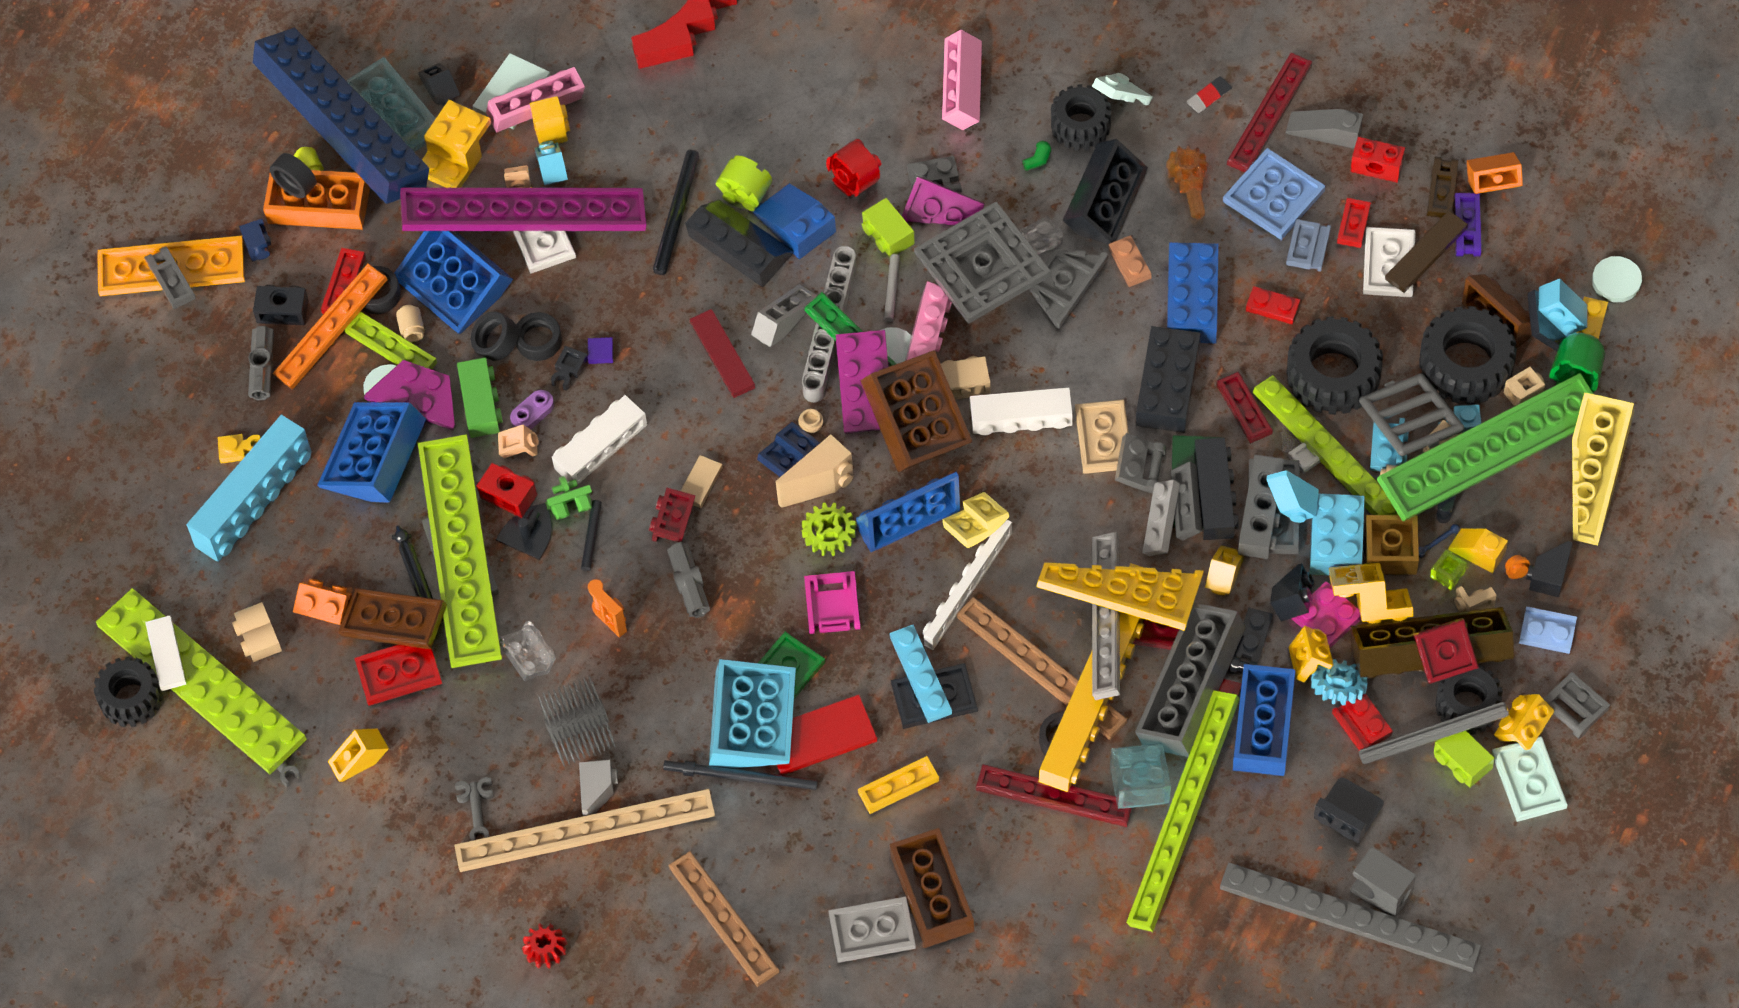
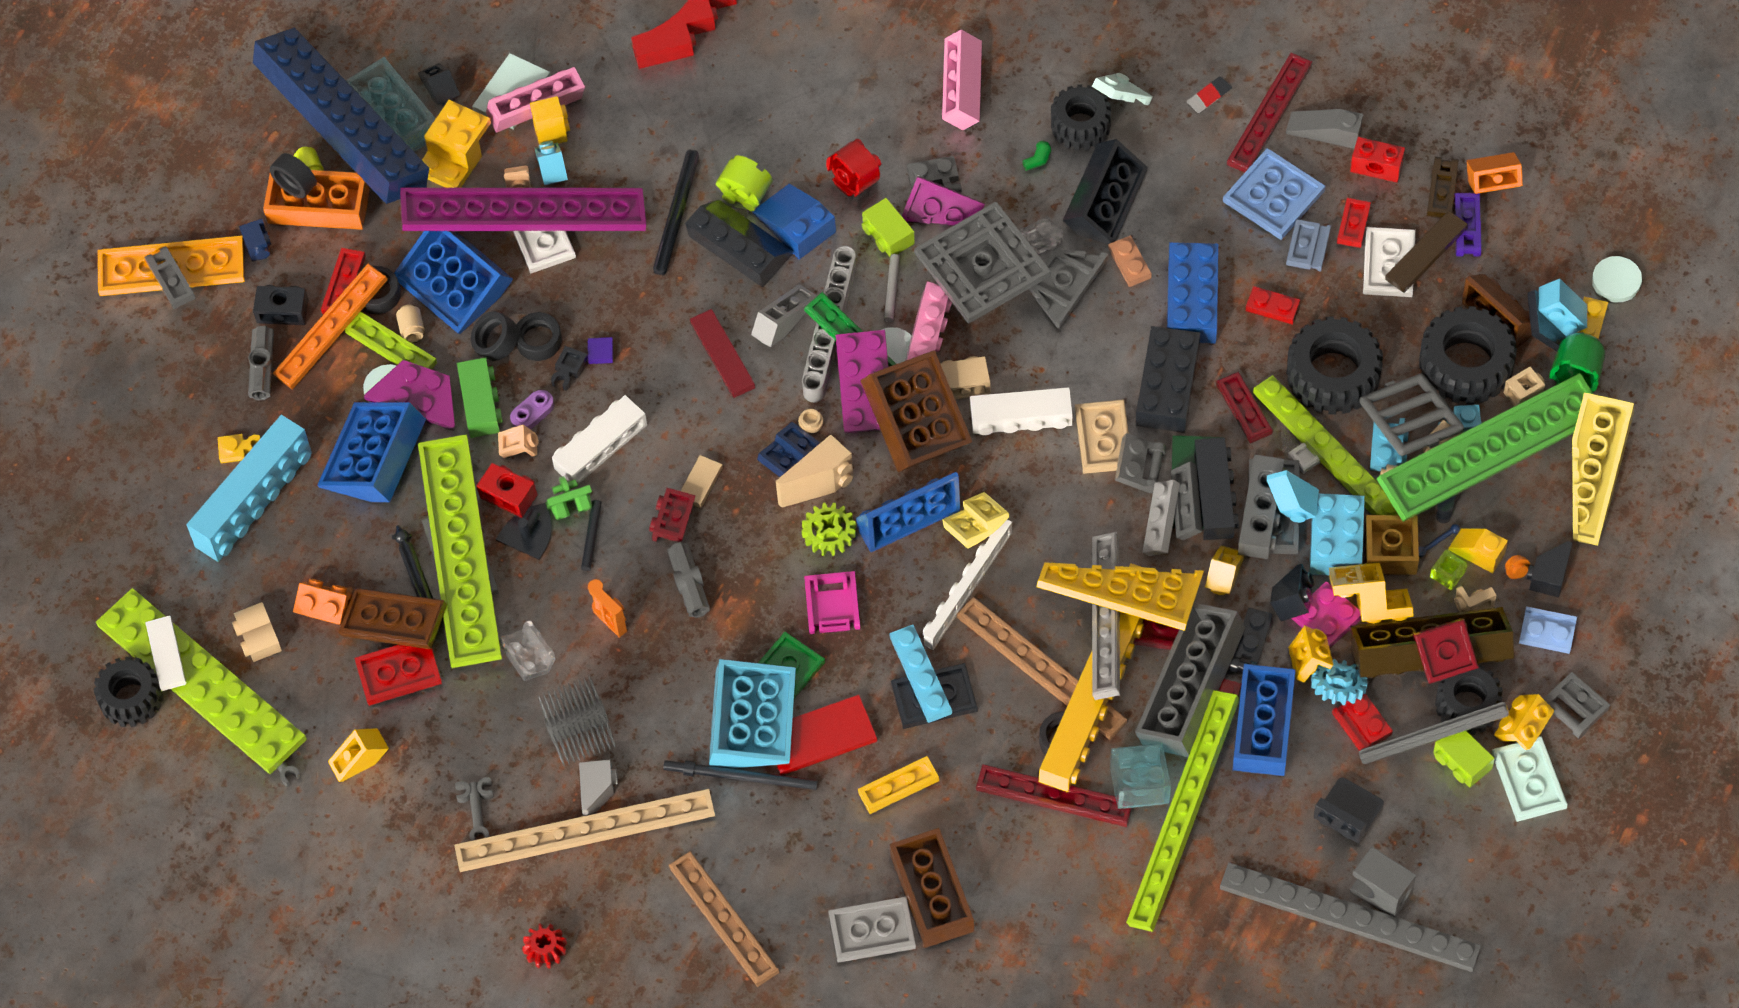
(1189, 178): clear orange gear -> none

